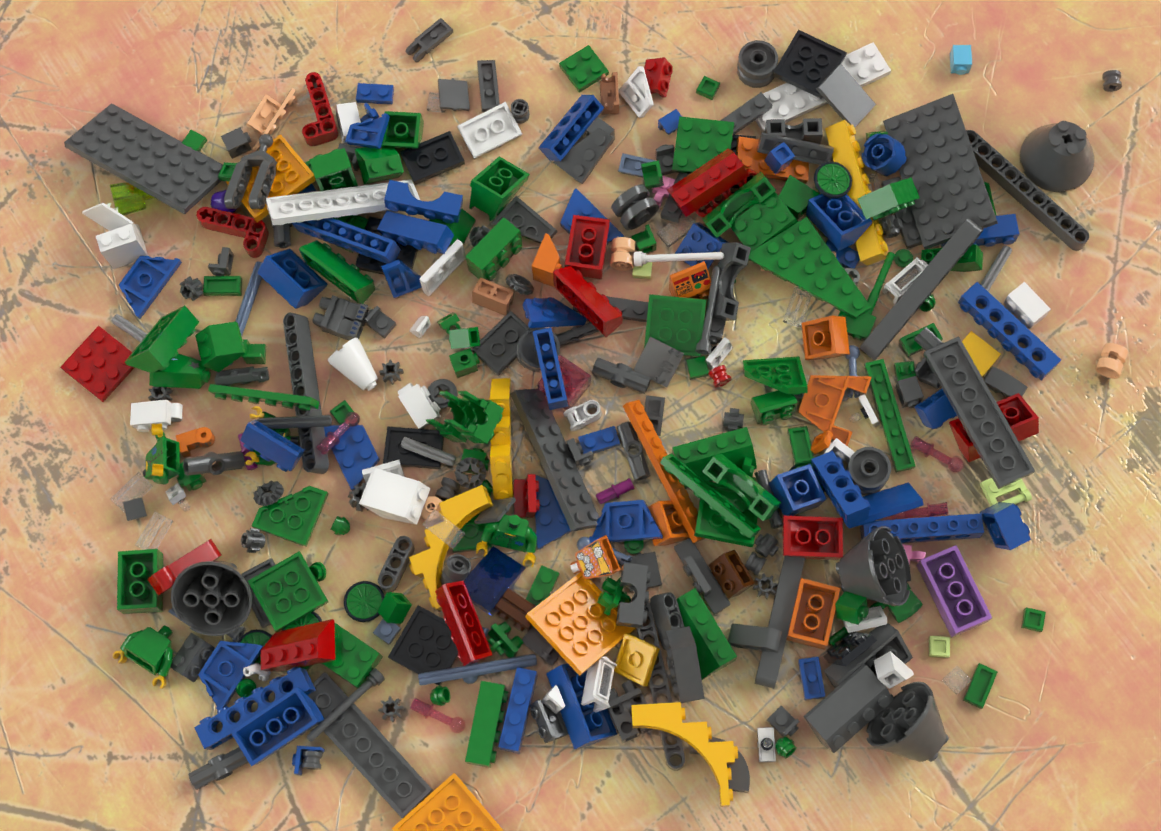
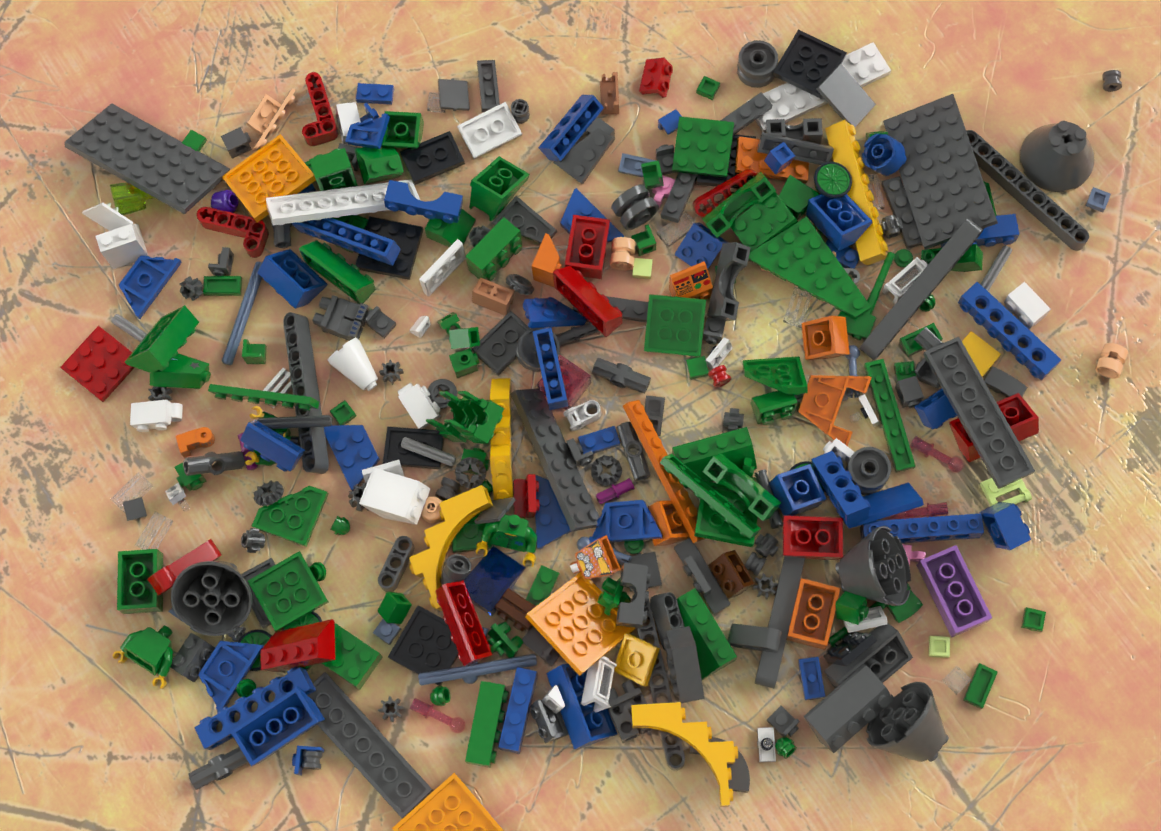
(163, 458): green torso -> none
(220, 345): green slope -> none
(226, 171): green tile -> none
(241, 375): dark grey hinge -> none
(242, 175): dark grey piece -> none
(256, 669): white arm -> none
(276, 379): none -> white tile
(351, 419): clear pink pin -> none
(363, 601): green wheel -> none
(374, 678): dark grey piece -> none
(401, 278): blue wing -> none
(415, 232): blue brick -> none
(429, 39): dark grey hinge -> none
(443, 529): clear tile -> none
(583, 68): green plate -> none
(606, 479): none -> dark grey gear
(637, 92): white wing -> none
(641, 258): white piece -> none
(658, 362): dark grey hinge -> none
(704, 346): dark grey piece -> none
(707, 182): red slope -> none
(800, 445): green tile -> none
(821, 442): orange tile -> none
(889, 199): green brick -> none
(891, 670): white slope -> none
(960, 59): medium azure brick -> none
(1098, 199): none -> sand blue plate

